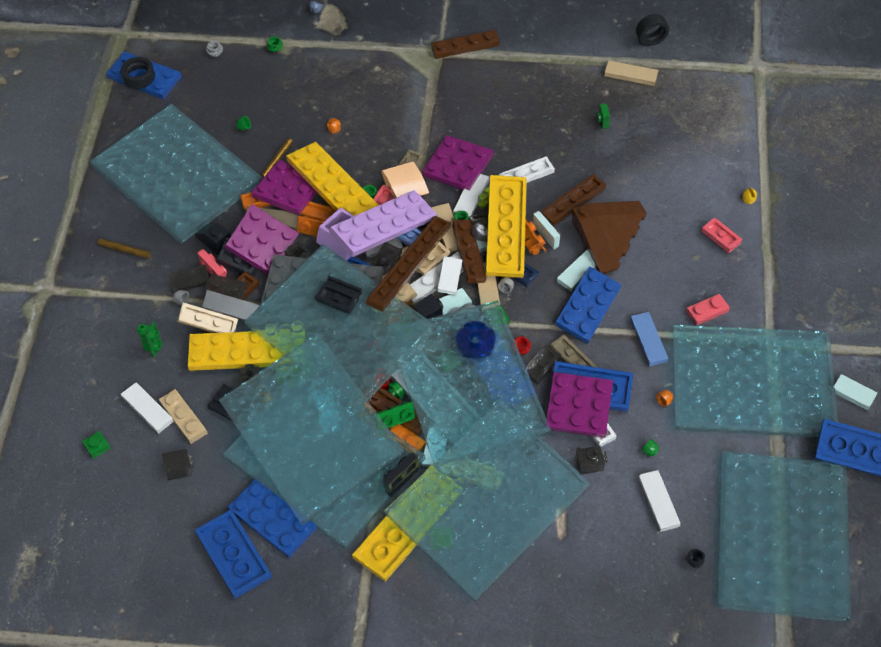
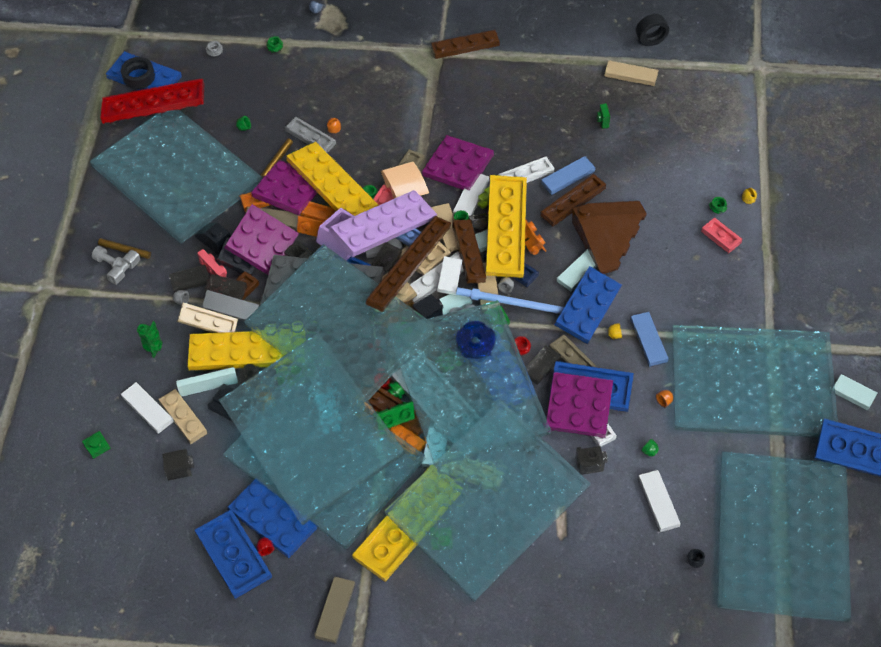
(119, 264): none -> light grey bar
(152, 101): none -> red plate
(207, 381): none -> light aqua tile
(264, 546): none -> red hinge
(309, 134): none -> light grey tile
(335, 610): none -> dark tan tile
(339, 295): black plate -> none
(405, 470): black plate -> none
(476, 294): none -> light blue bar
(480, 232): flat silver tile -> none
(546, 230): light aqua tile -> none
(568, 175): none -> medium blue tile
(614, 331): none -> yellow hinge
(707, 309): coral plate -> none
(718, 201): none -> green plate

